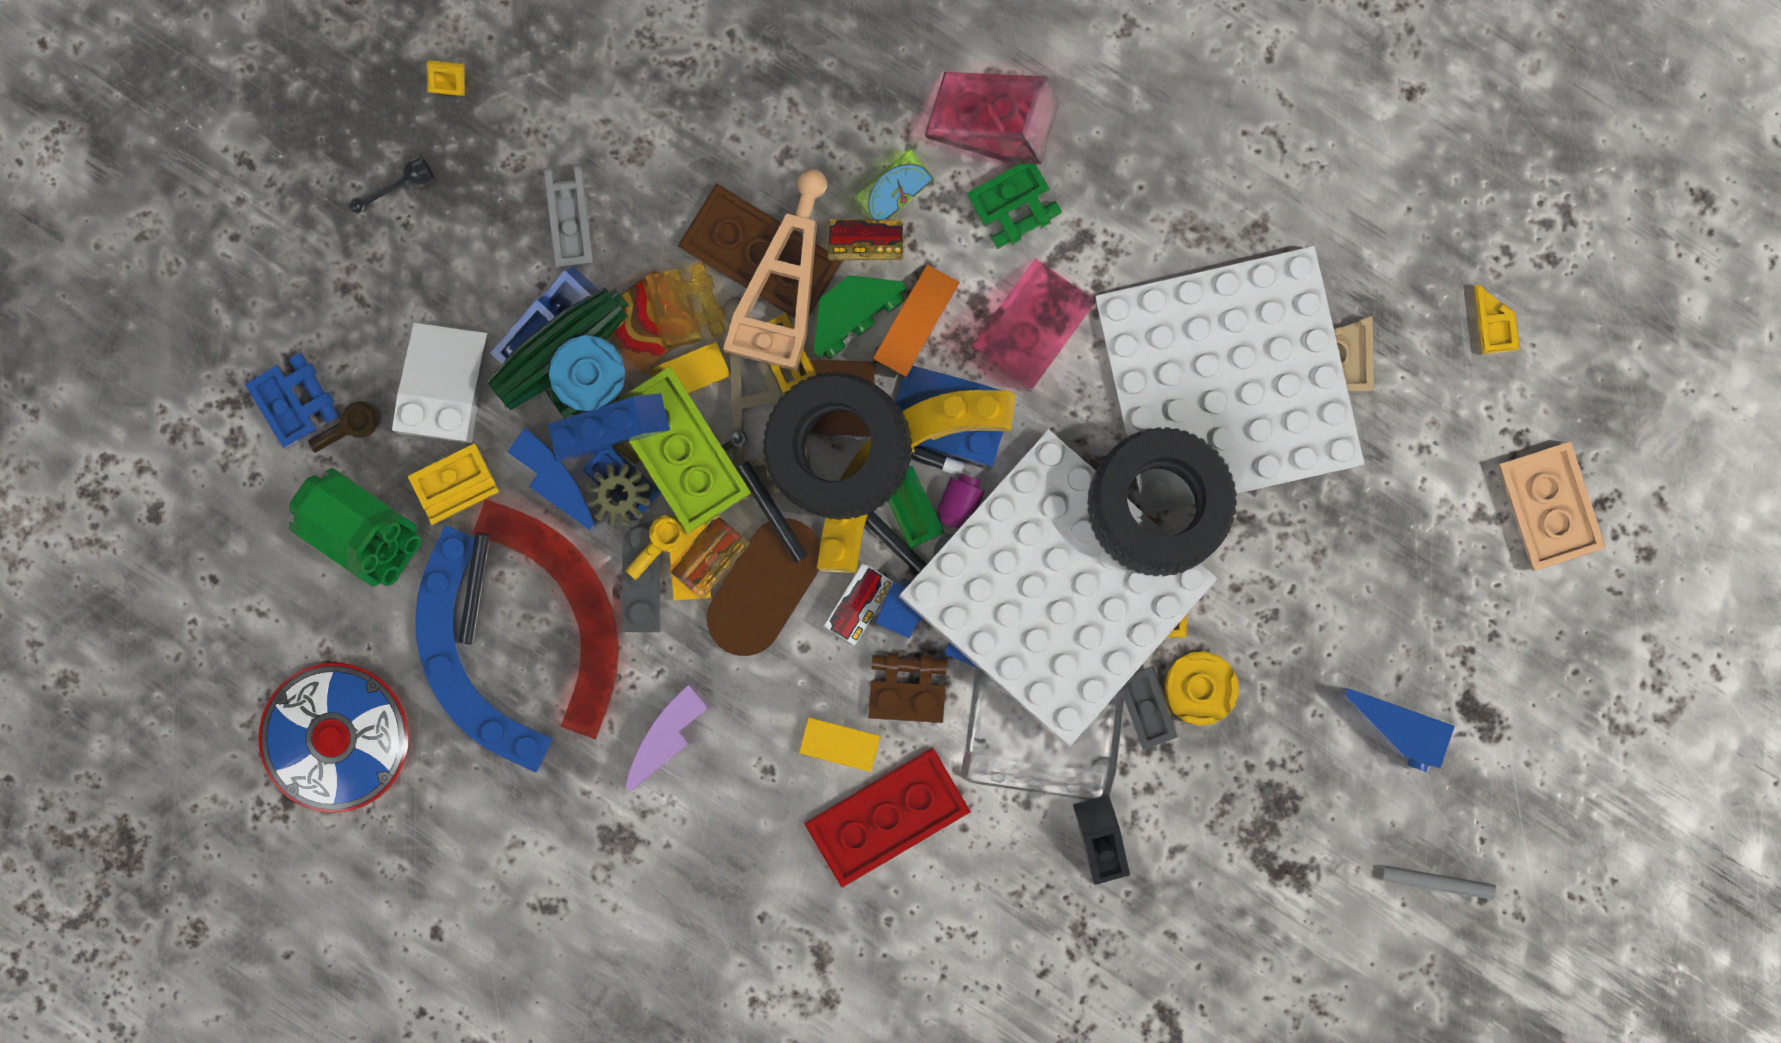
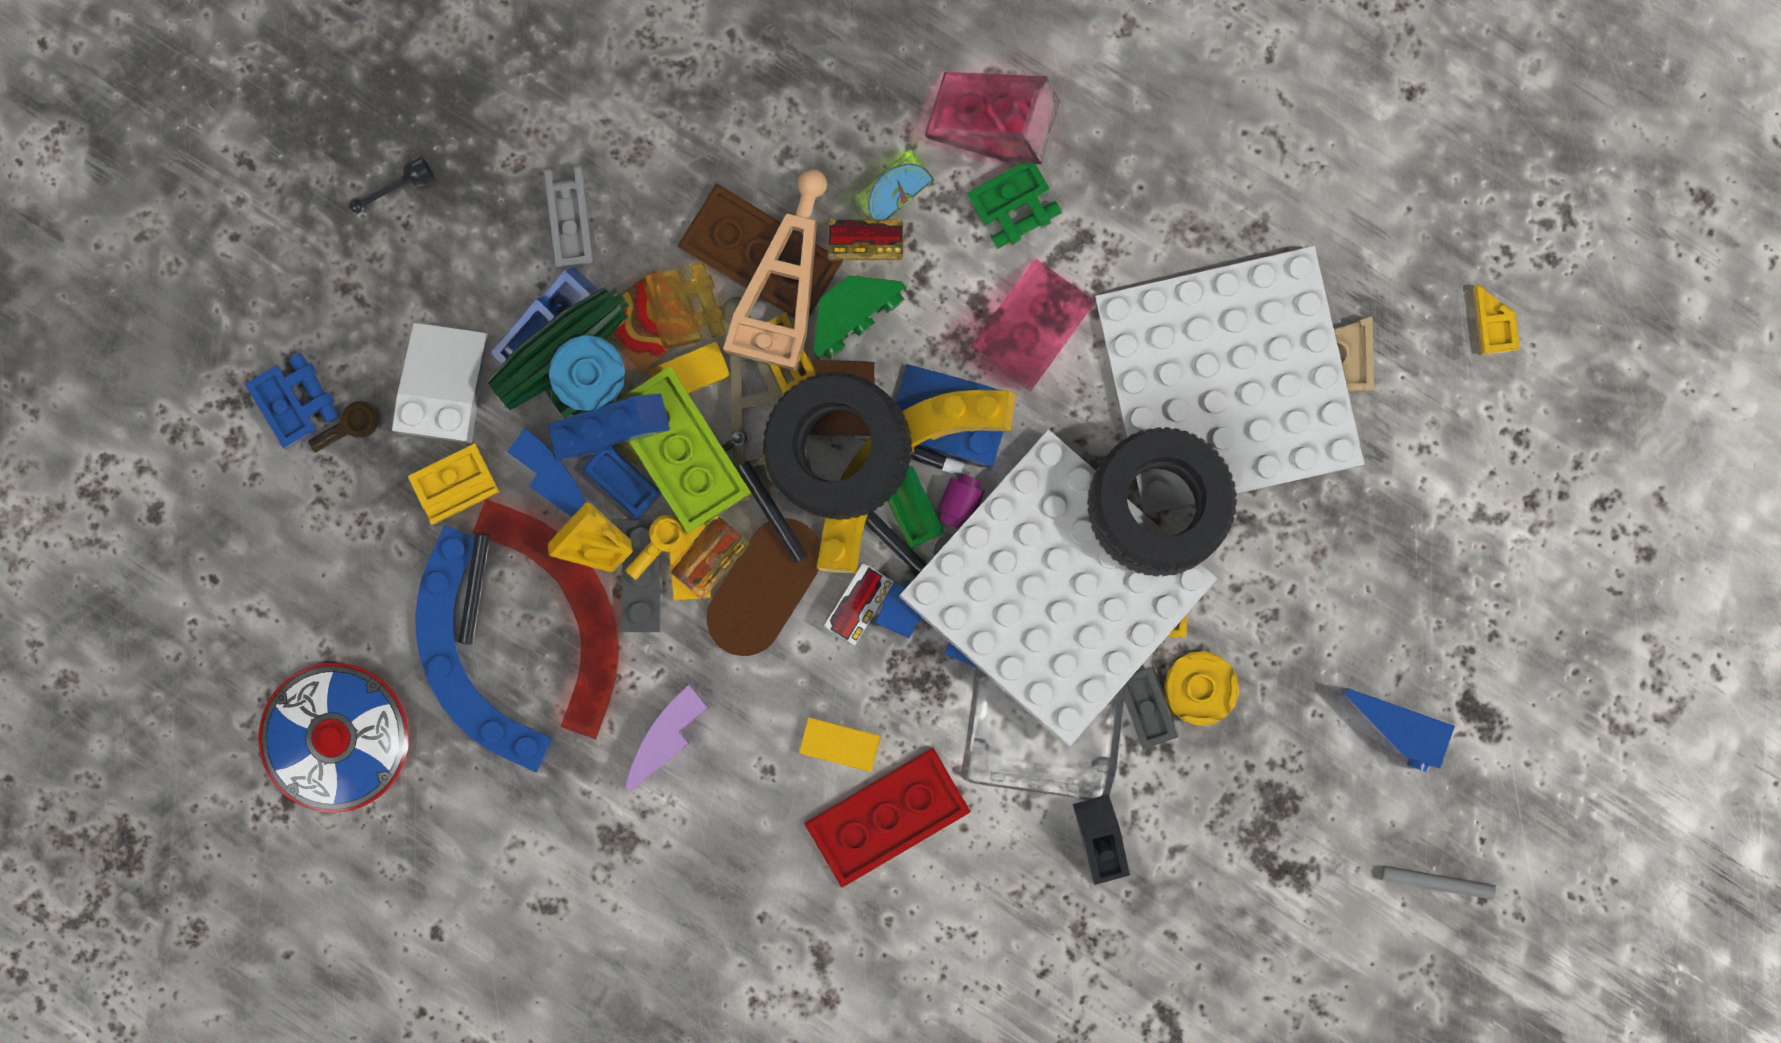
(353, 528): green brick -> none
(446, 77): yellow slope -> none
(591, 541): none -> yellow wing
(612, 484): olive gear -> none
(906, 700): reddish brown plate -> none
(916, 321): orange slope -> none
(1551, 506): light nougat plate -> none

